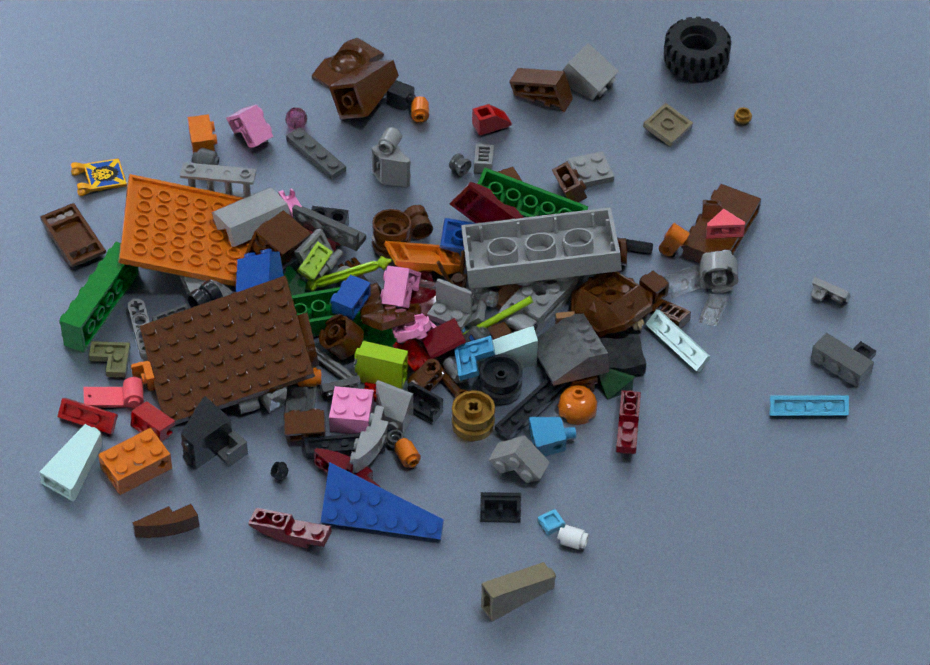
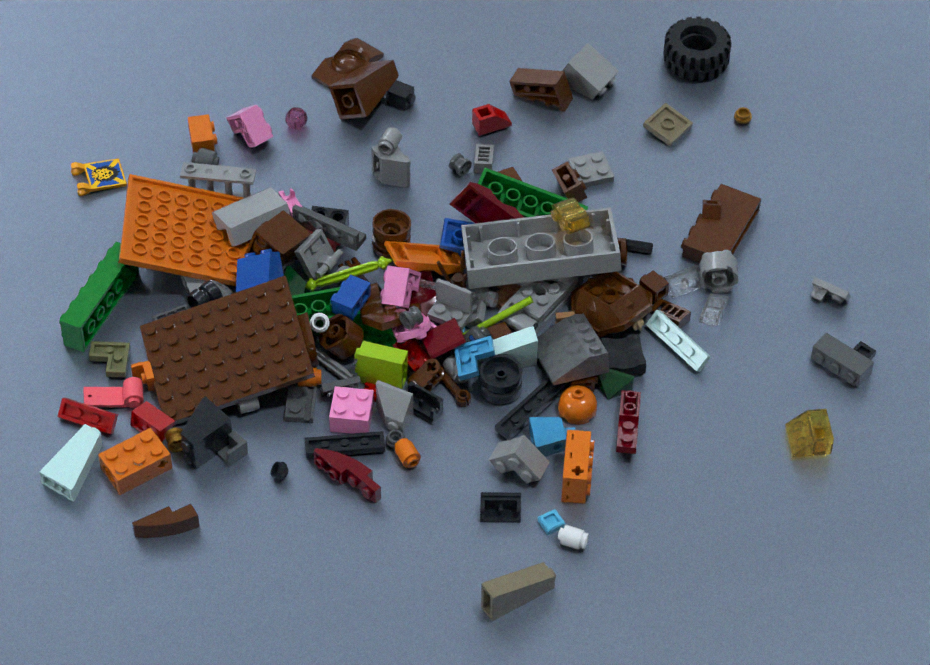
(72, 235): reddish brown slope -> none
(136, 327): light grey beam -> none
(174, 440): none -> pearl gold wheel
(274, 399): light grey slope -> none
(286, 529): dark red slope -> none
(304, 424): reddish brown brick -> none
(314, 261): lime plate -> none
(316, 153): dark grey plate -> none
(319, 316): none -> white brick
(363, 505): blue wing -> none
(369, 442): light grey slope -> none
(411, 317): none -> dark grey wheel
(420, 109): orange brick -> none
(420, 223): reddish brown wheel -> none
(473, 415): pearl gold wheel -> none
(570, 216): none -> clear yellow brick
(577, 466): none -> orange piece
(673, 240): orange piece -> none
(725, 226): coral slope -> none
(808, 405): medium azure plate -> none
(810, 434): none -> clear yellow slope

